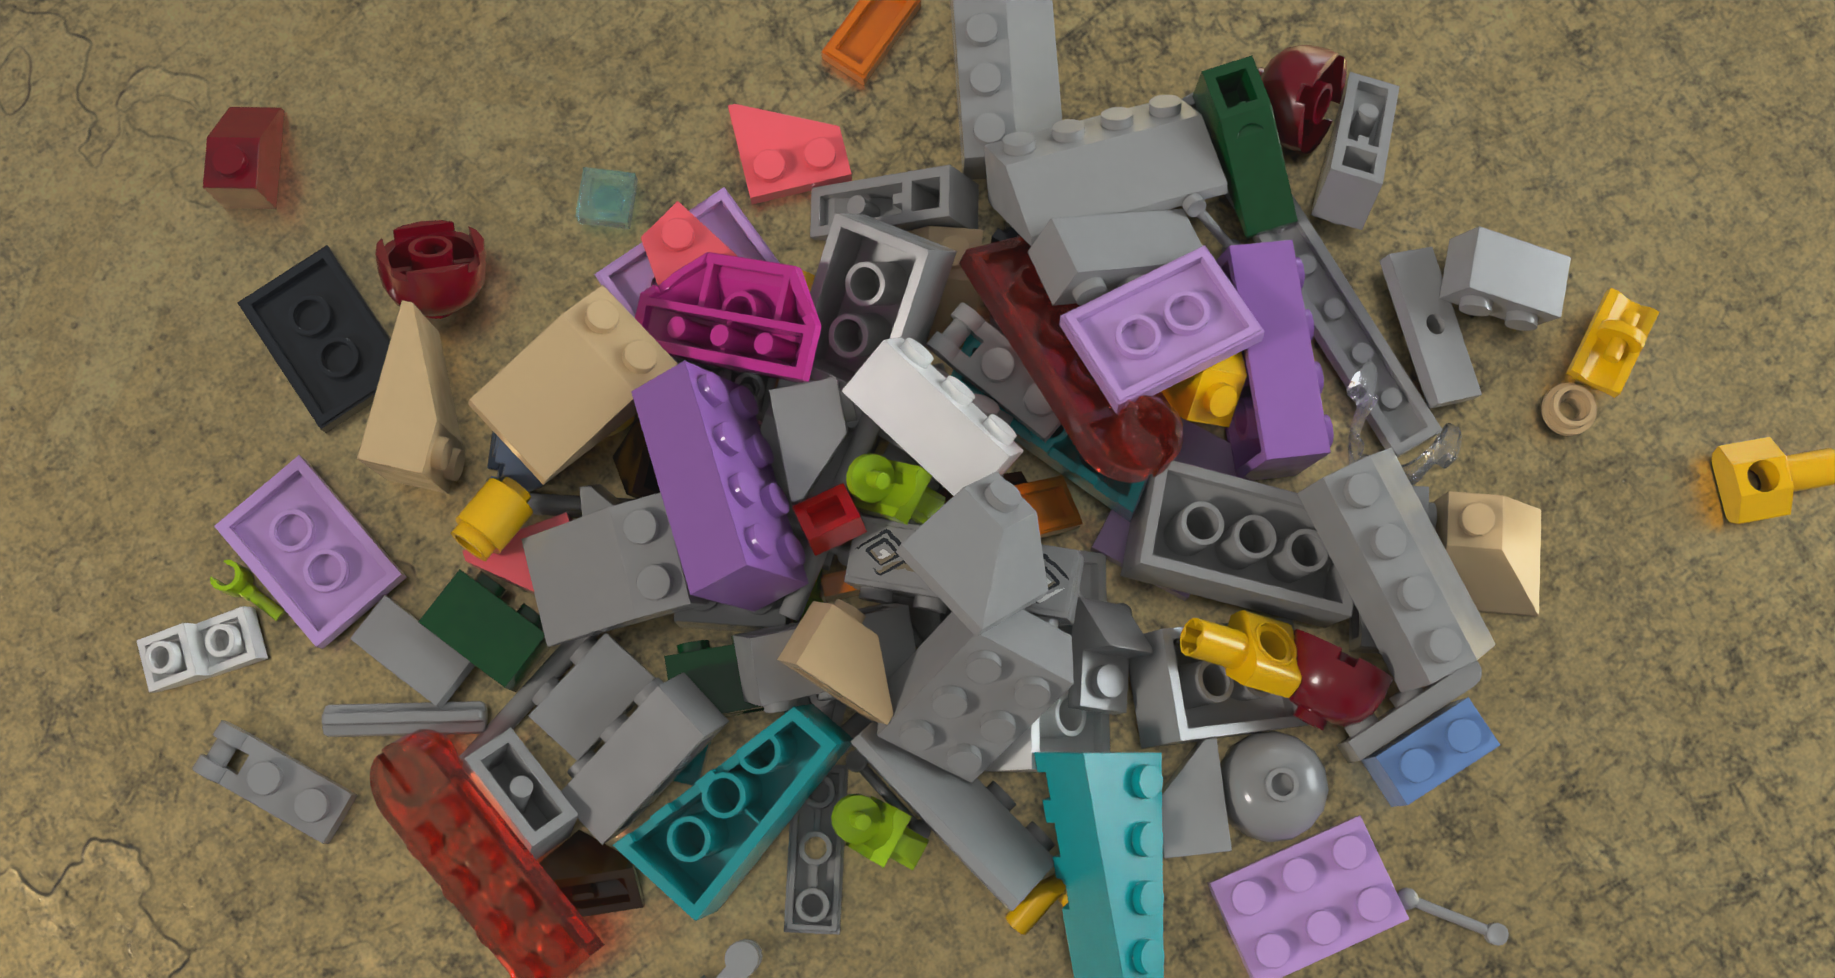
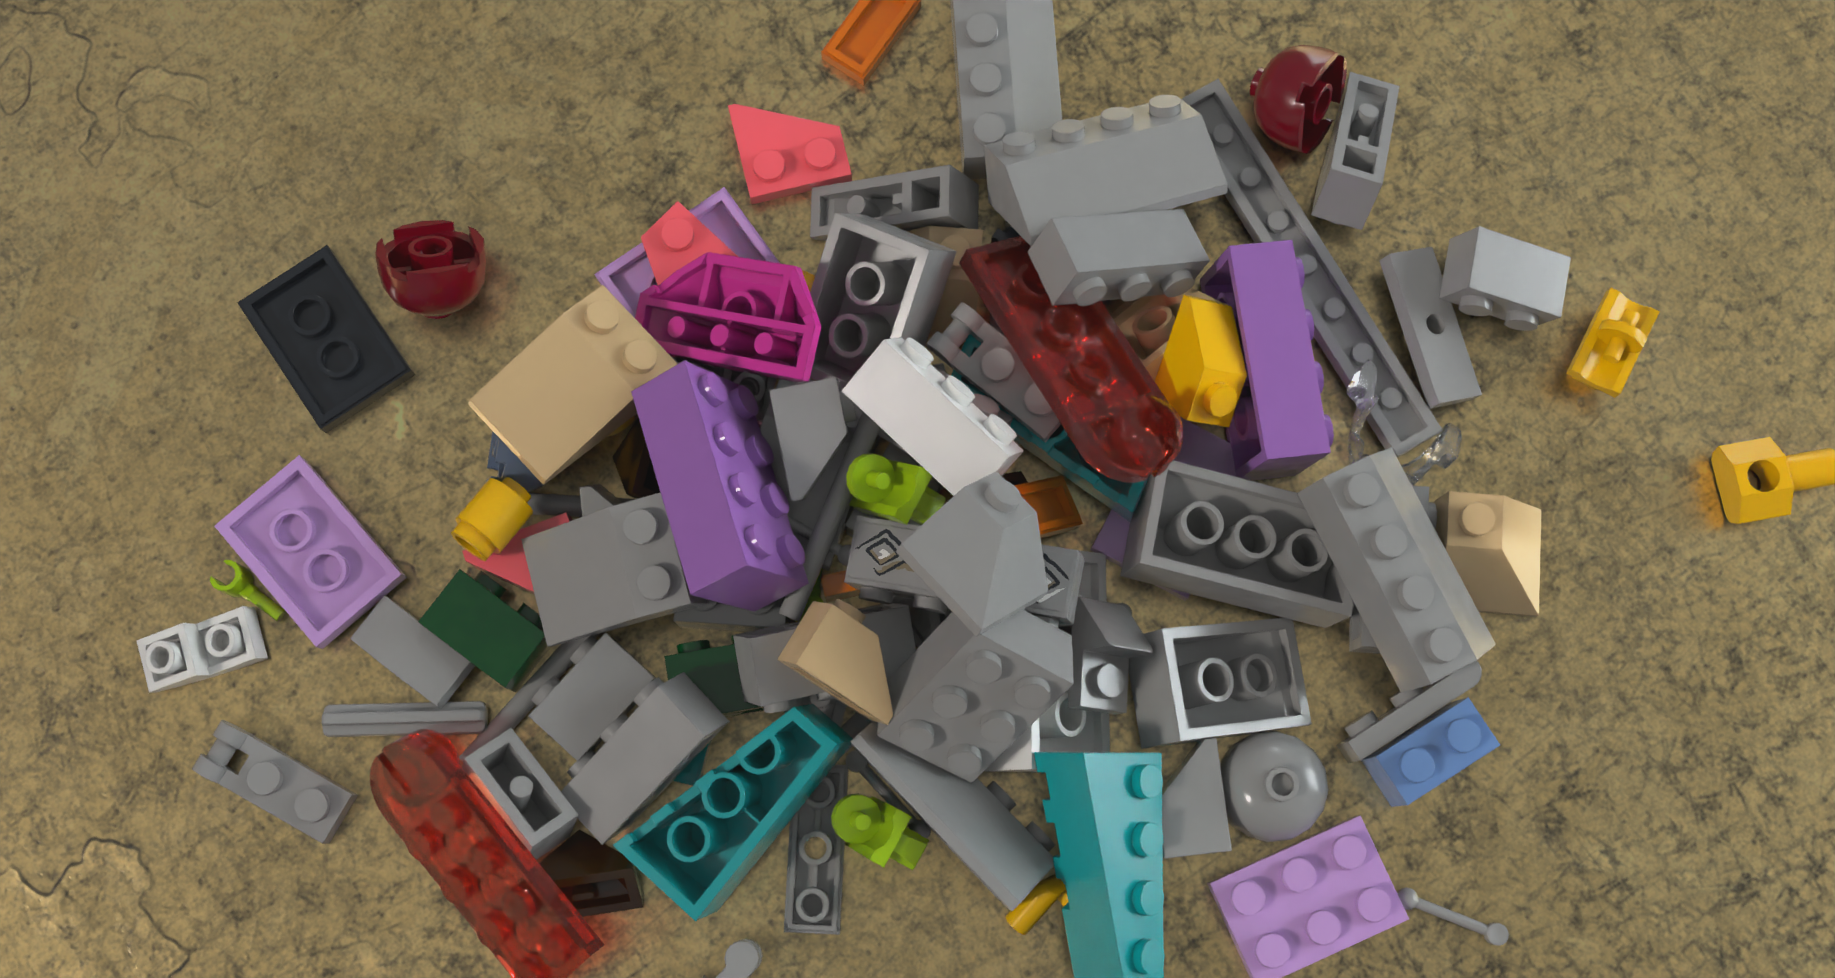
(245, 158): dark red slope -> none
(413, 417): tan slope -> none
(606, 198): clear light blue plate -> none
(829, 519): red plate -> none
(1161, 328): lavender tile -> none
(1195, 207): light grey hinge -> none
(1246, 144): dark green slope -> none
(1251, 648): yellow piece -> none
(1335, 684): dark red cylinder -> none
(1582, 402): tan plate -> none

